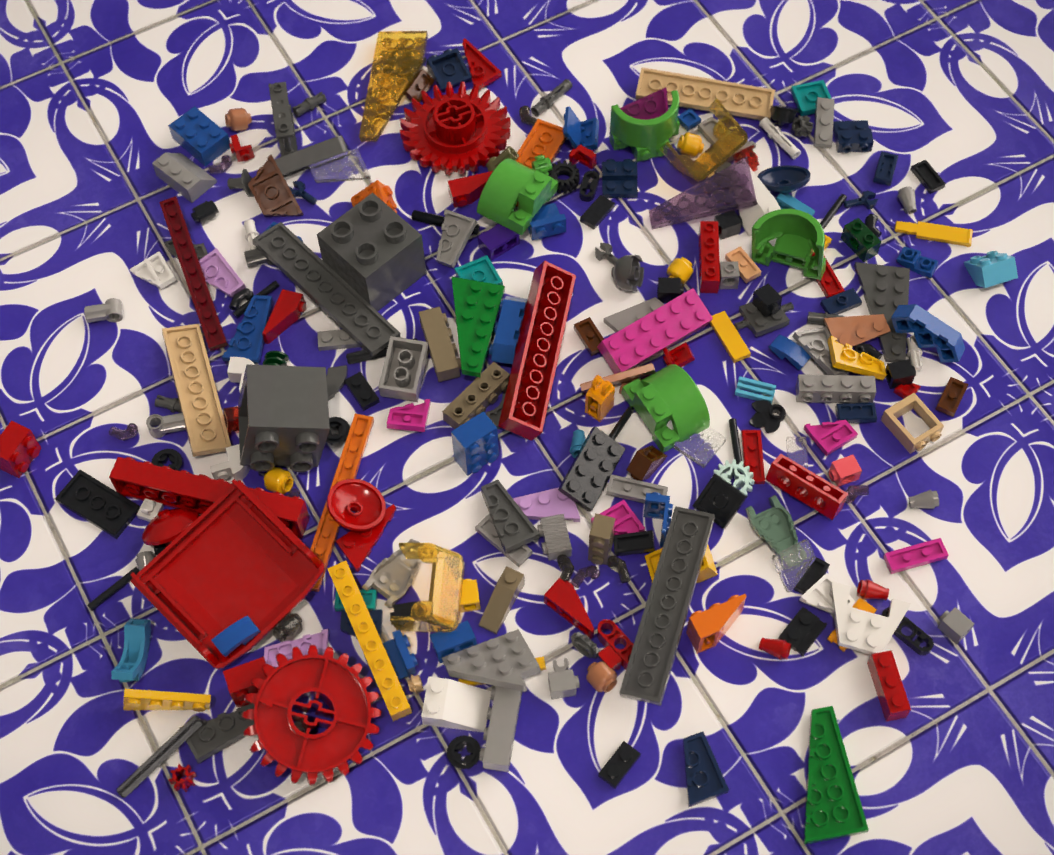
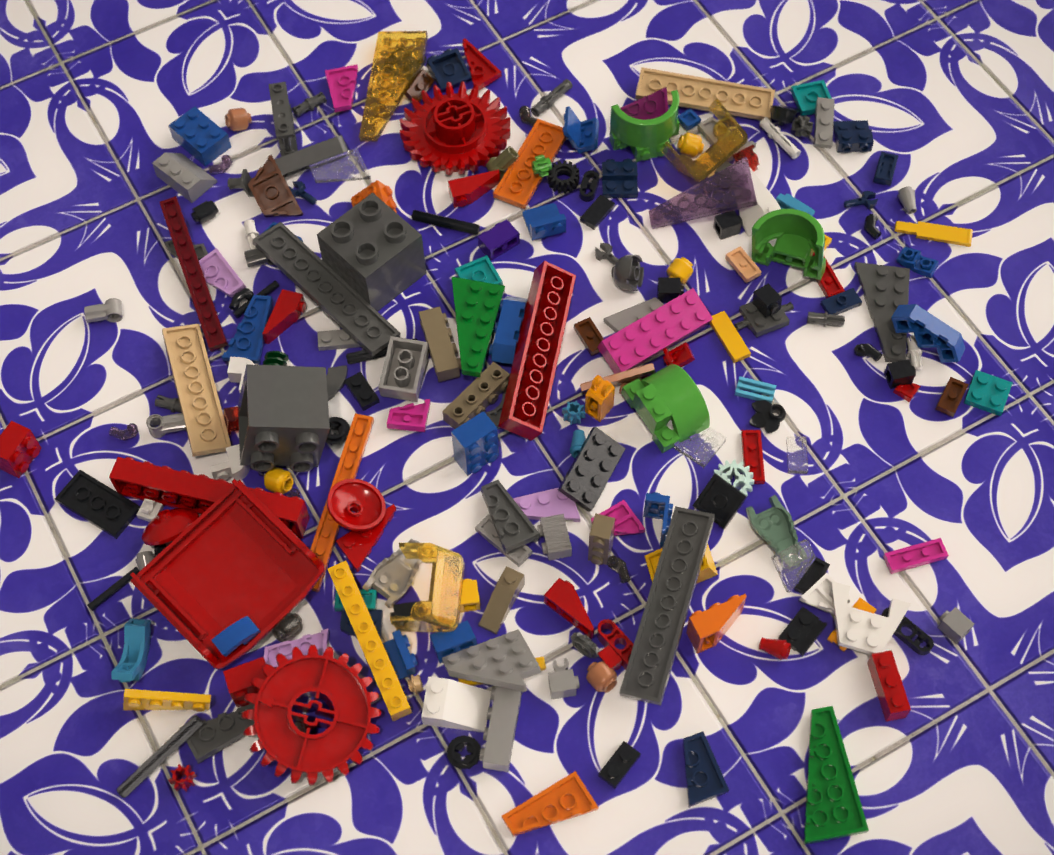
(155, 271): white wing -> none
(162, 457): black gear -> none
(242, 153): red bracket -> none
(342, 86): none -> dark pink wing
(455, 235): light grey wing -> none
(511, 184): bright green piece -> none
(555, 804): none -> orange wing
(565, 566): clear smoke arm -> none
(573, 412): none -> dark azure gear
(584, 156): red bracket -> none
(590, 571): clear purple arm -> none
(621, 423): black bar -> none
(632, 489): light grey plate -> none
(634, 543): black tile -> none
(645, 462): reddish brown slope -> none
(709, 257): red brick -> none
(729, 275): light grey brick -> none
(735, 440): black bar -> none
(784, 178): dark blue dish -> none
(792, 351): blue slope -> none
(806, 486): red brick -> none
(816, 345): light grey wing -> none
(831, 435): dark pink wing -> none
(833, 210): black bar -> none
(835, 389): light grey brick -> none
(845, 470): coral brick -> none
(847, 359): yellow wing -> none
(855, 490): clear purple arm -> none
(856, 412): dark blue plate -> none
(857, 329): nougat wing -> none
(861, 239): dark green brick -> none
(871, 590): red cone -> none
(911, 402): tan window -> none
(927, 499): light grey cone -> none
(928, 176): black tile -> none
(988, 393): none -> teal plate
(991, 269): medium azure slope -> none

